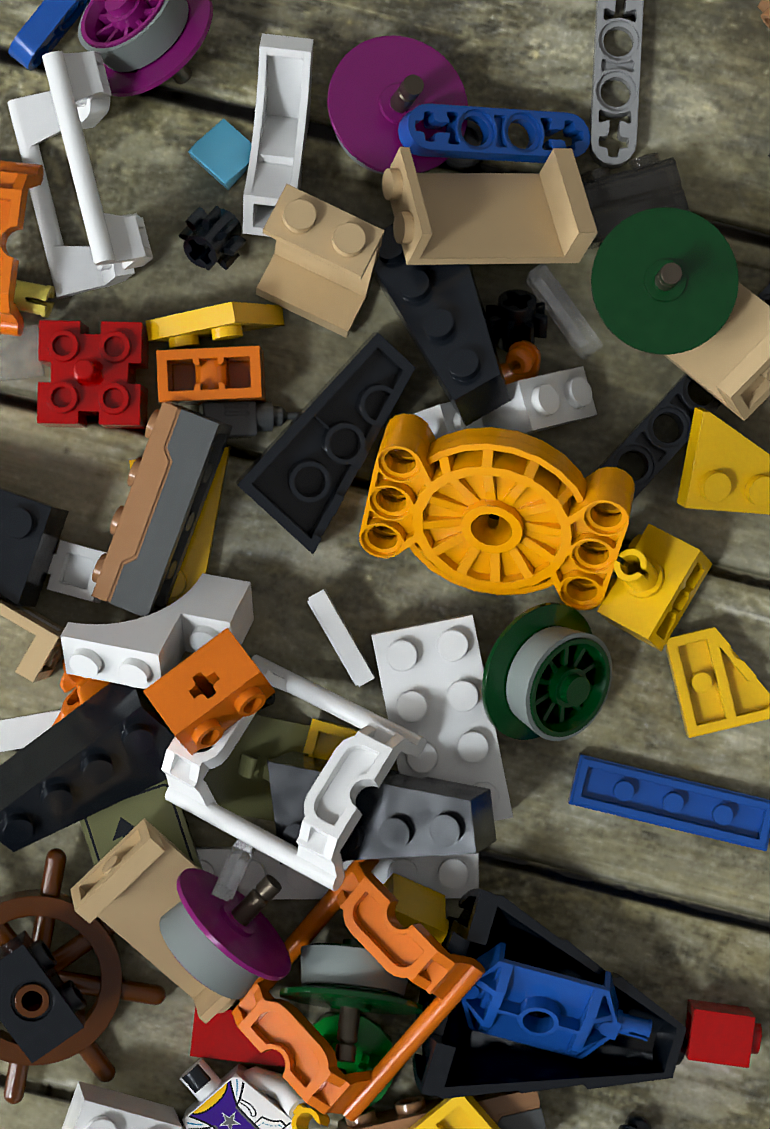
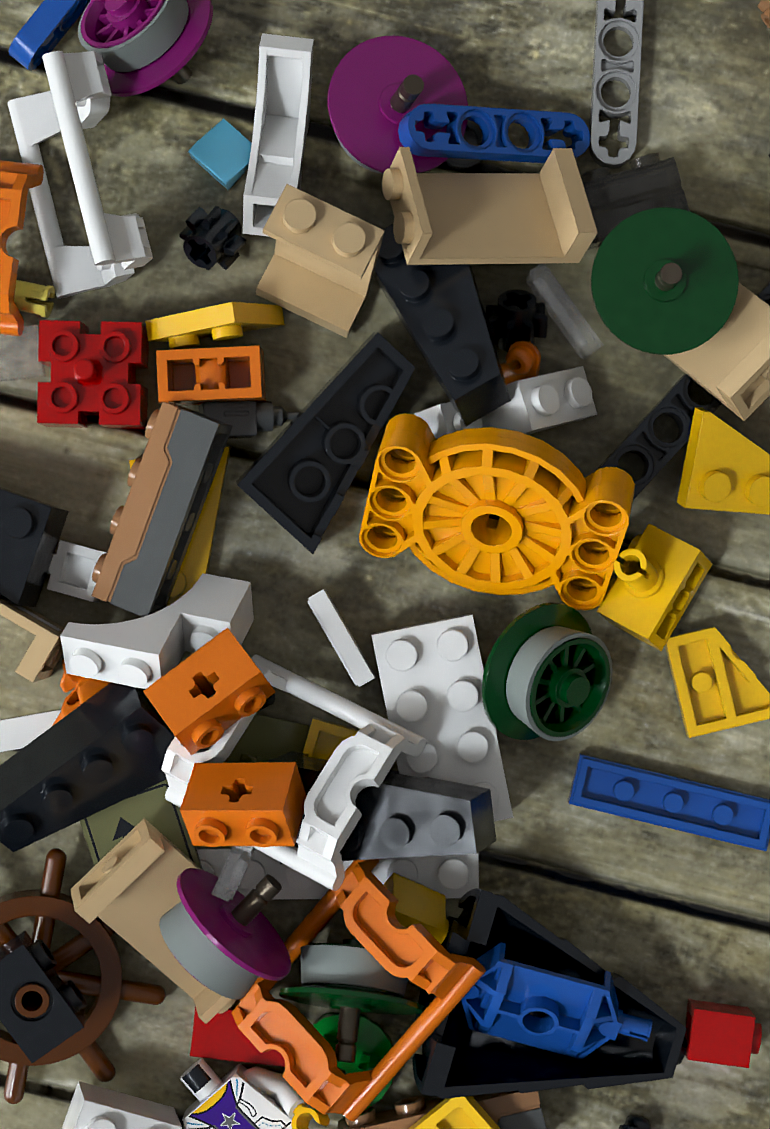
(244, 804): none -> orange brick

